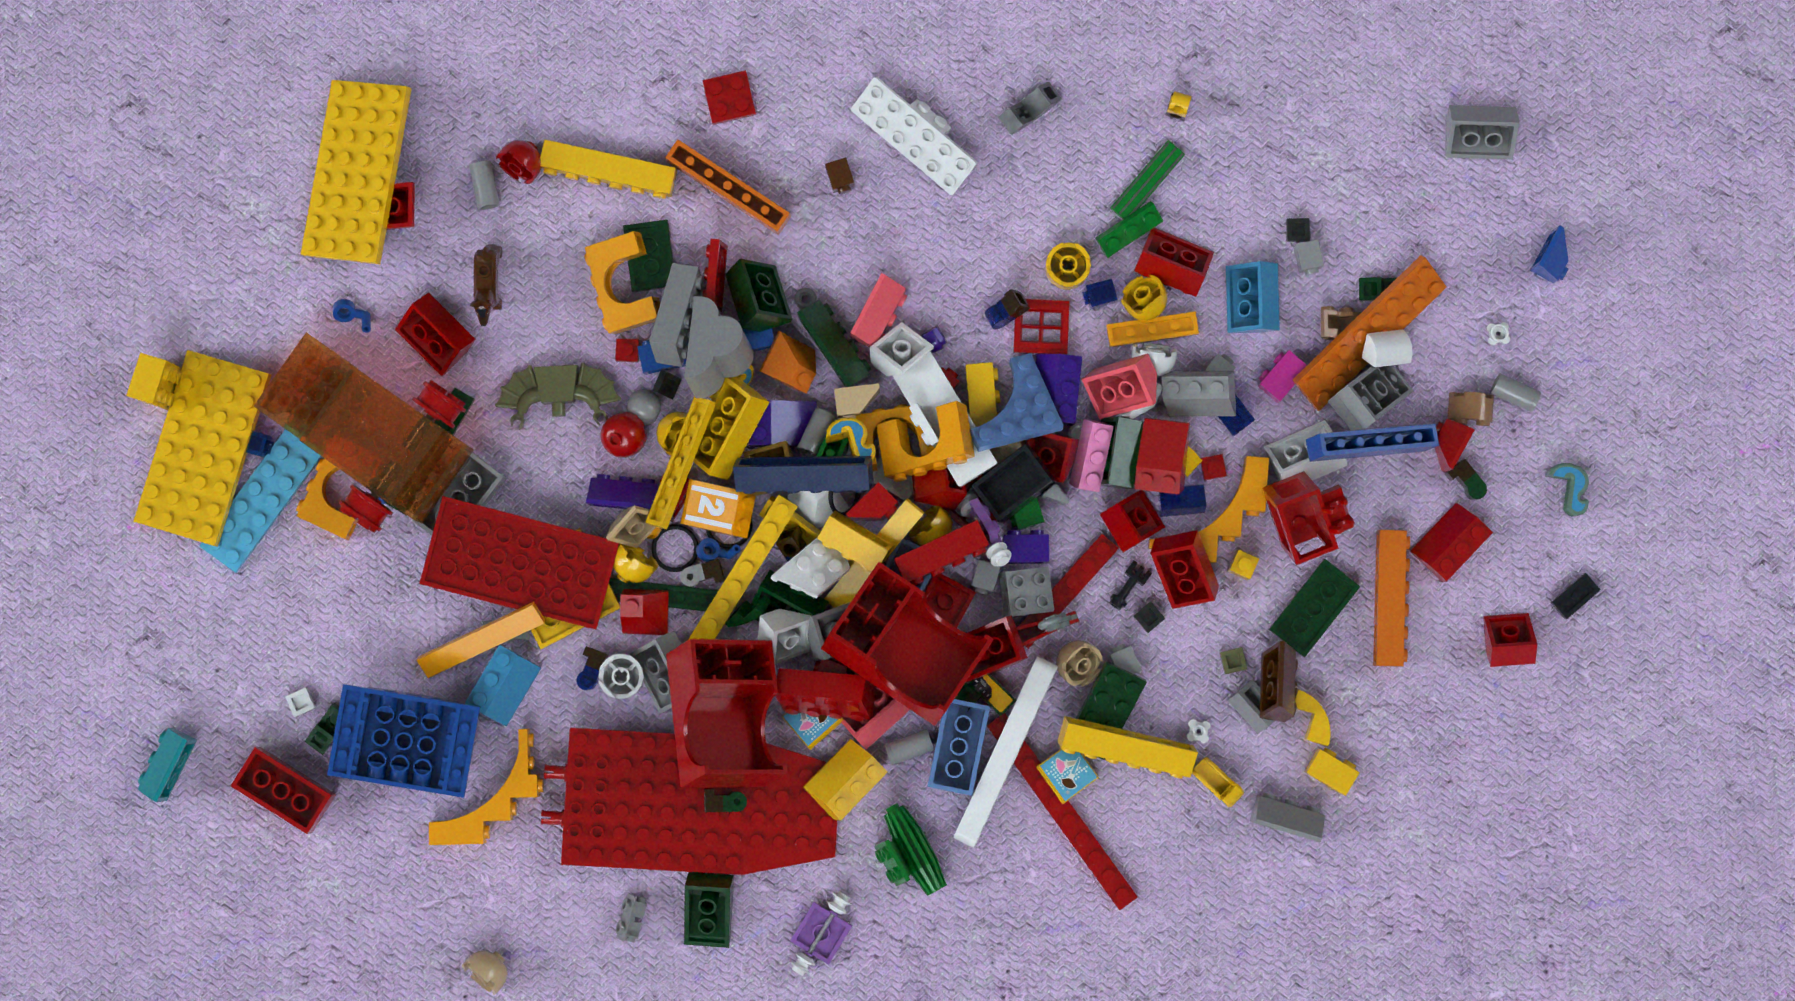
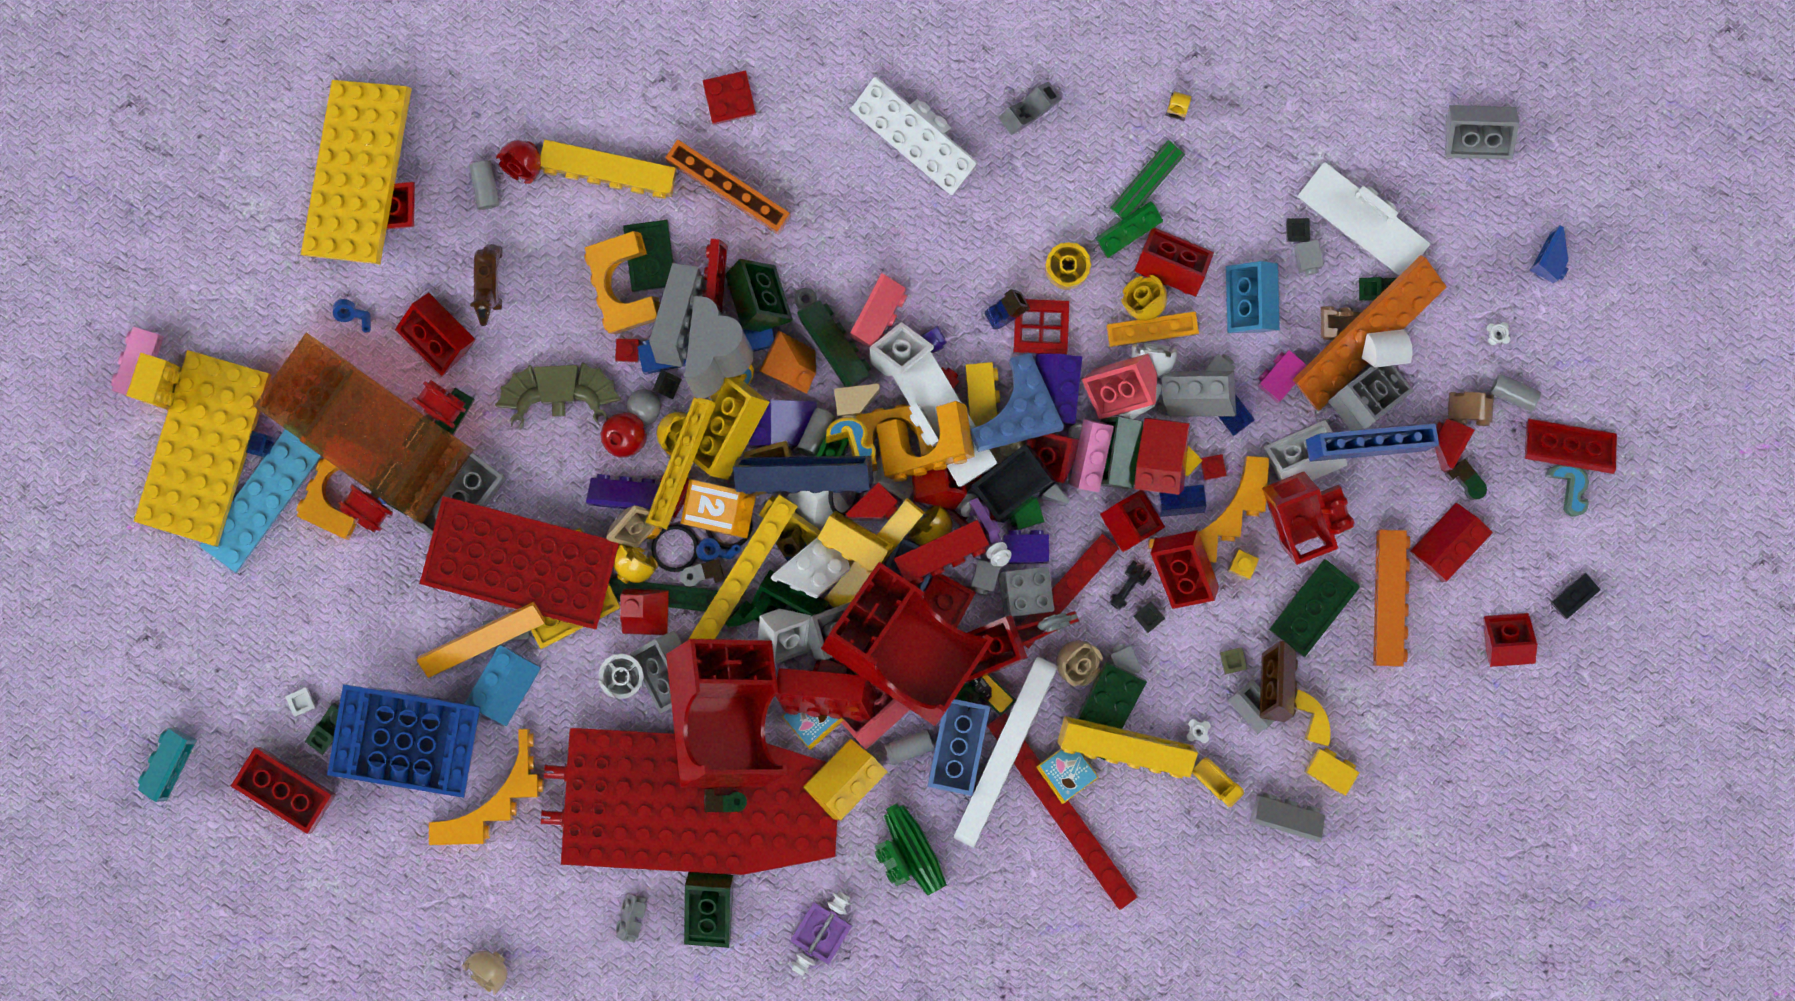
(137, 341): none -> bright pink brick
(590, 675): leg -> none
(840, 176): reddish brown brick -> none
(1099, 294): clear blue brick -> none
(1363, 218): none -> white bracket
(1570, 446): none -> red tile

